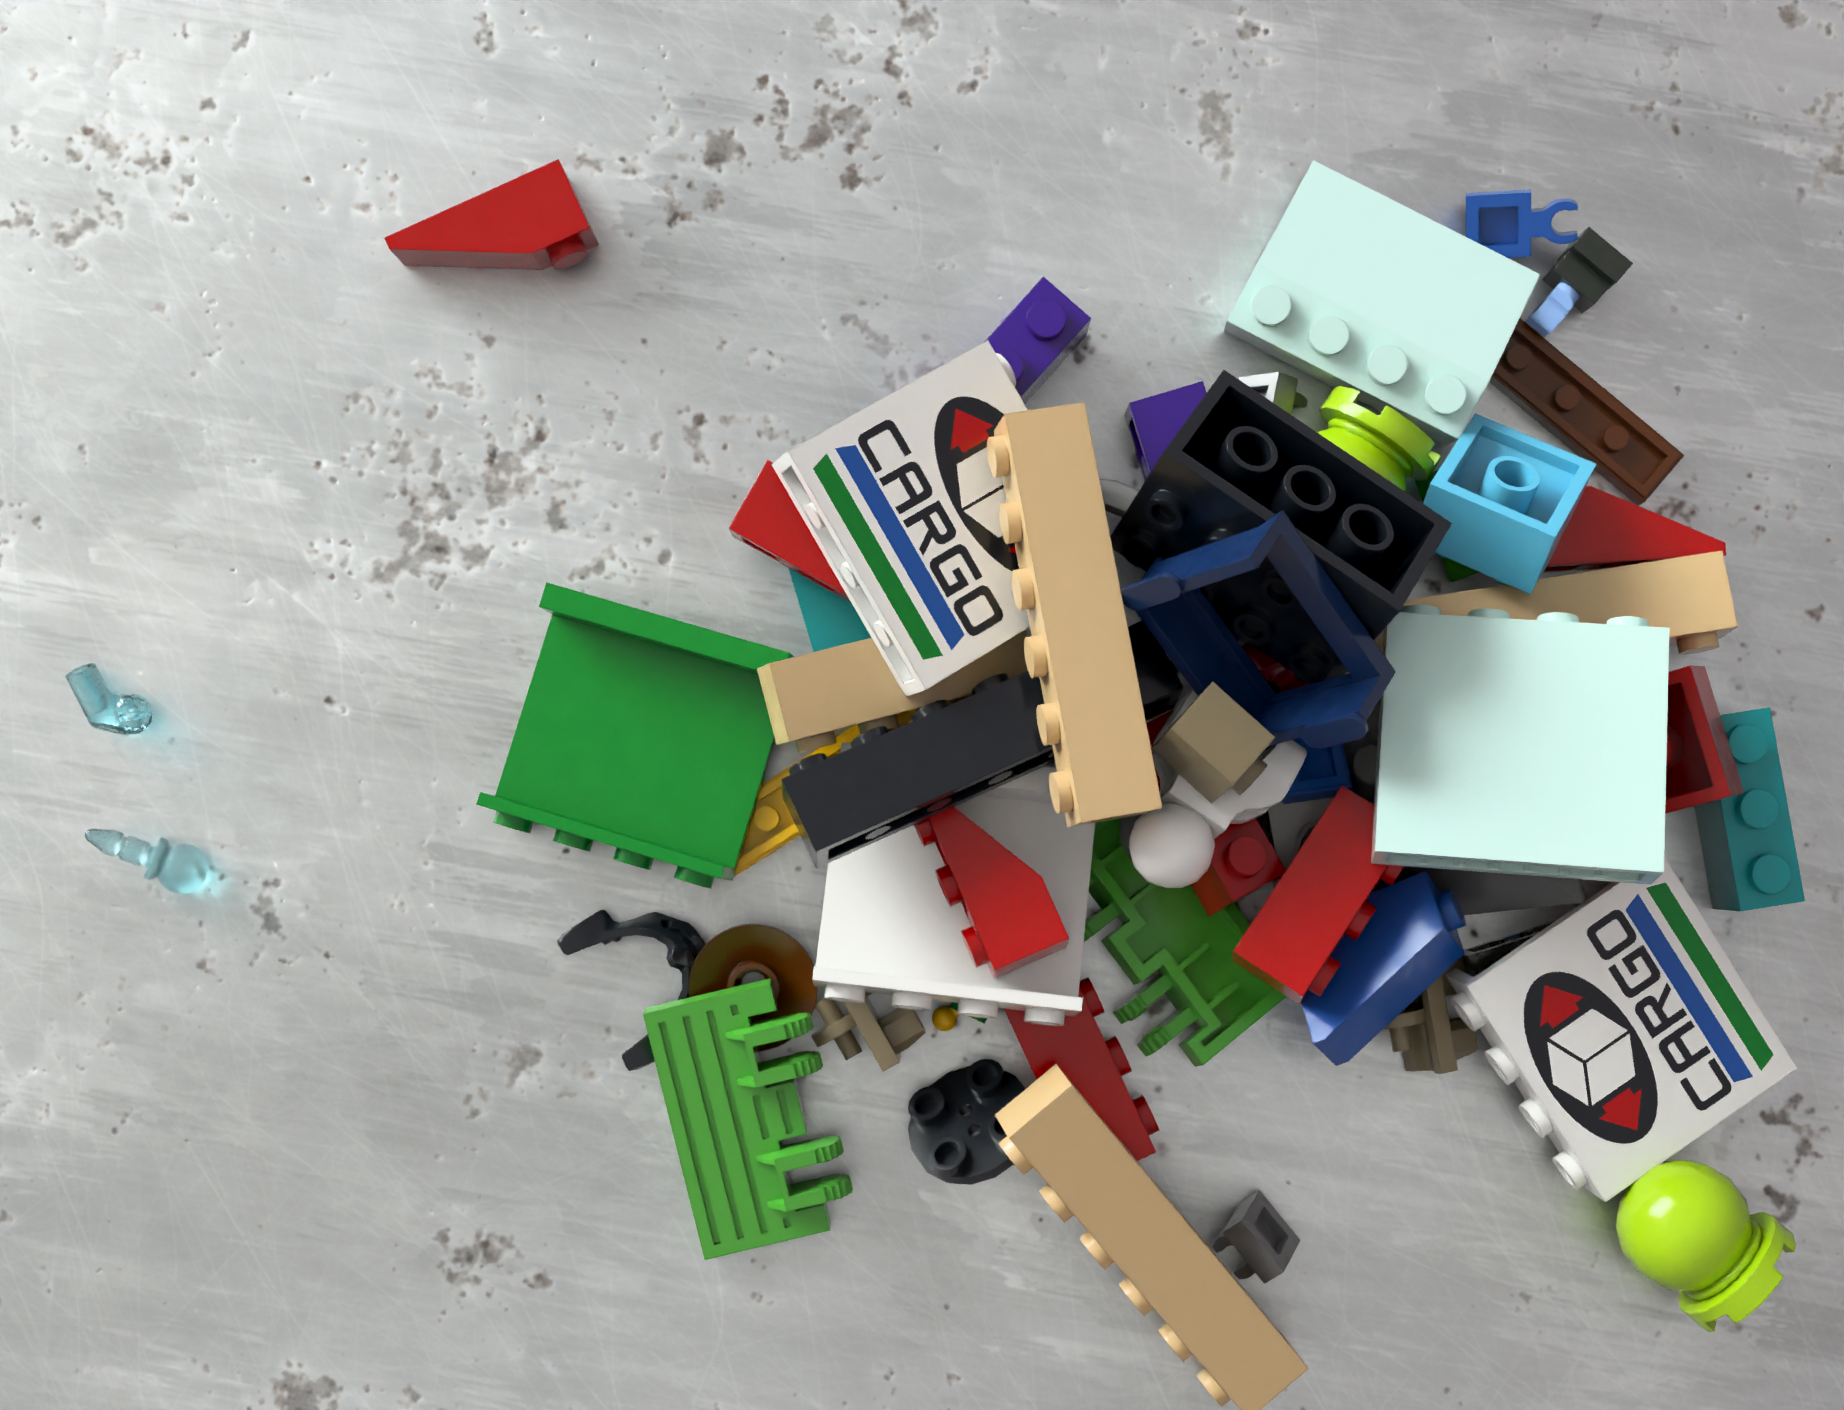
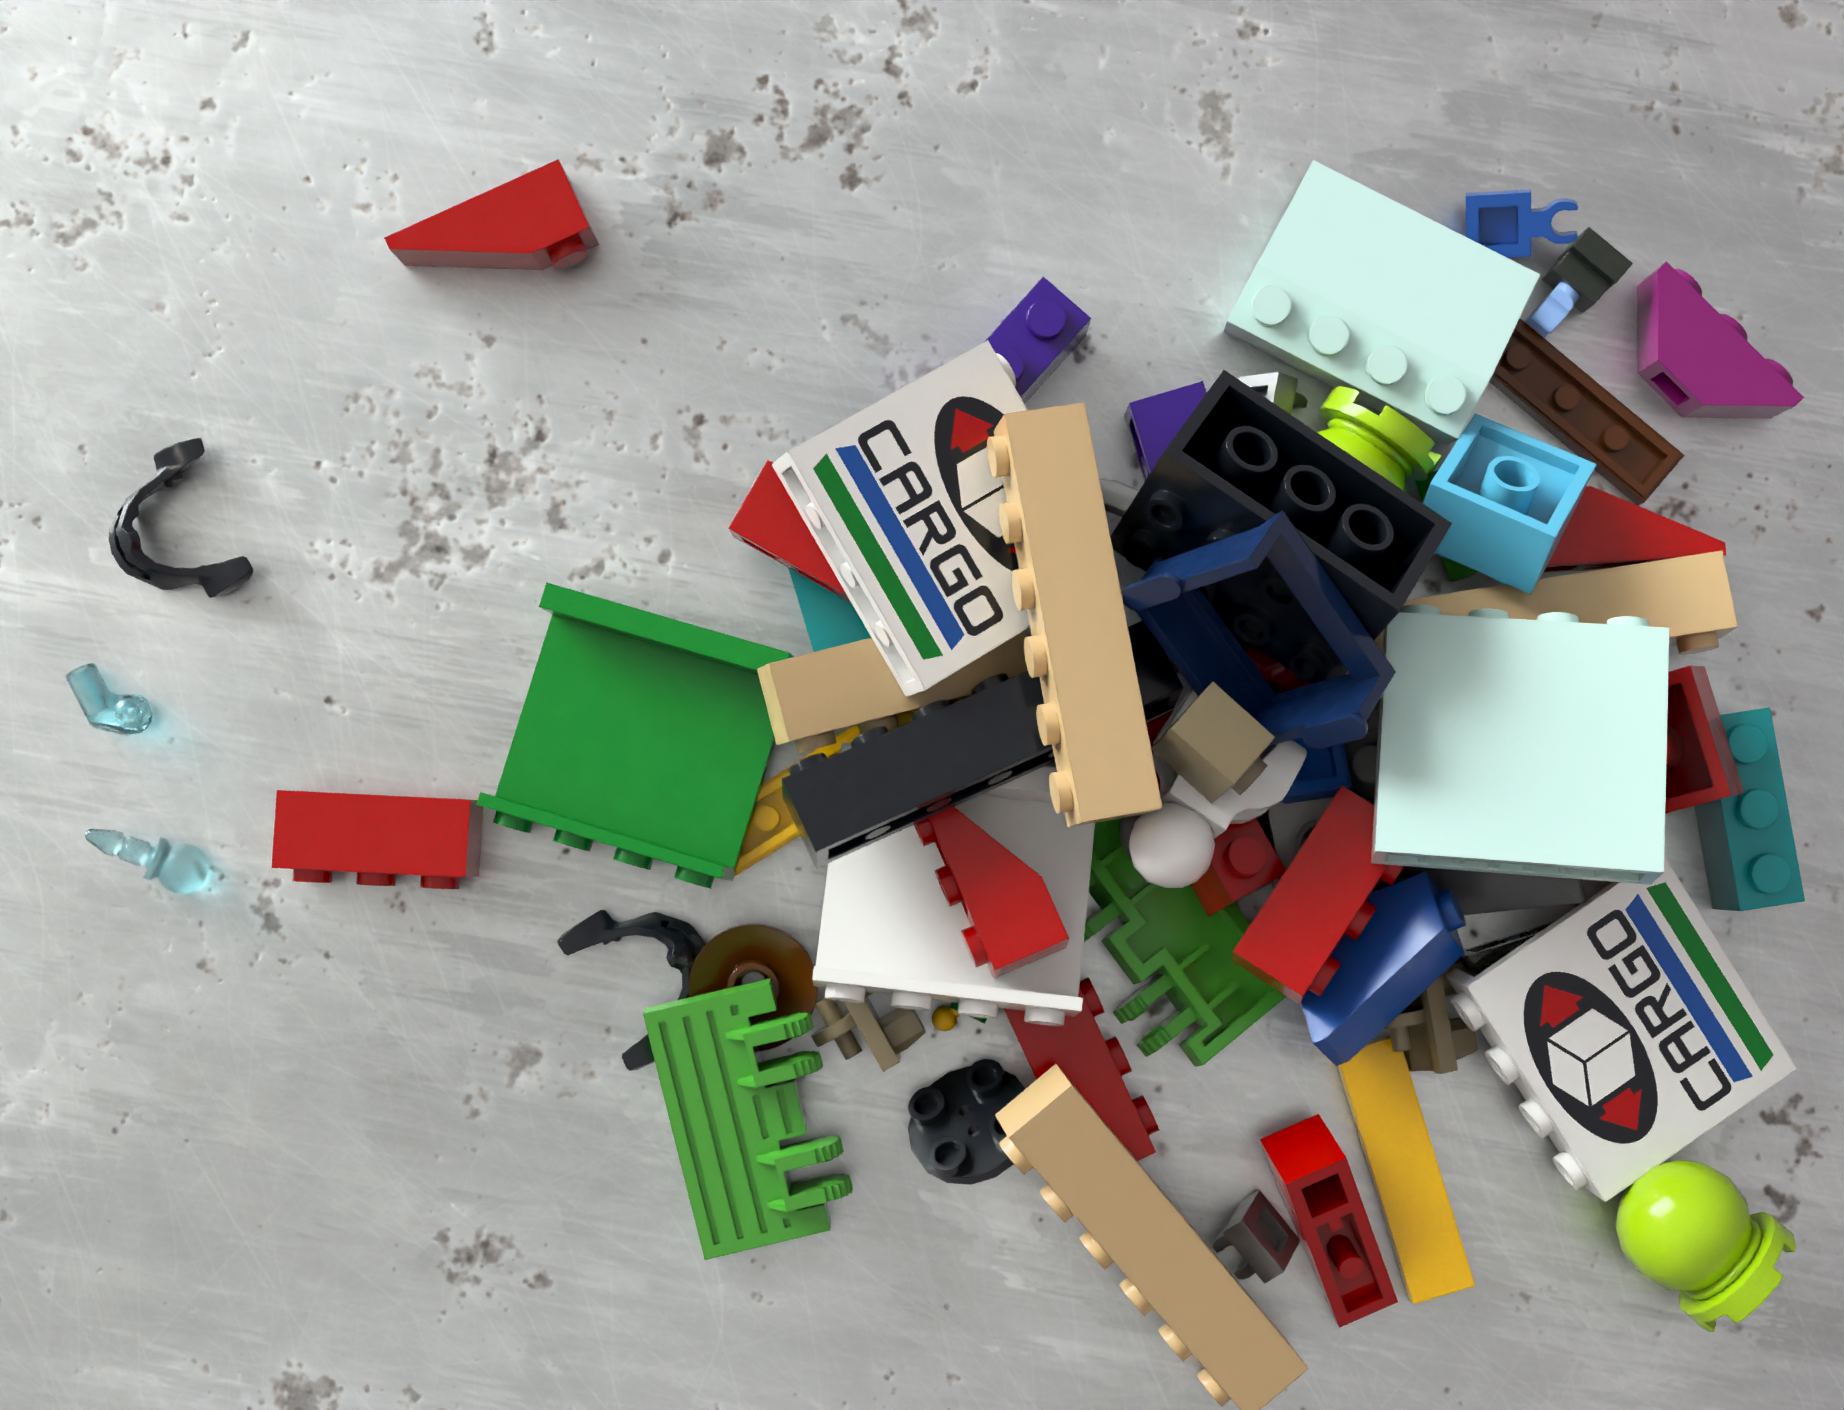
(126, 544): none -> black helmet
(377, 837): none -> red brick
(1329, 1219): none -> red slope
(1405, 1172): none -> yellow tile
(1703, 357): none -> magenta slope

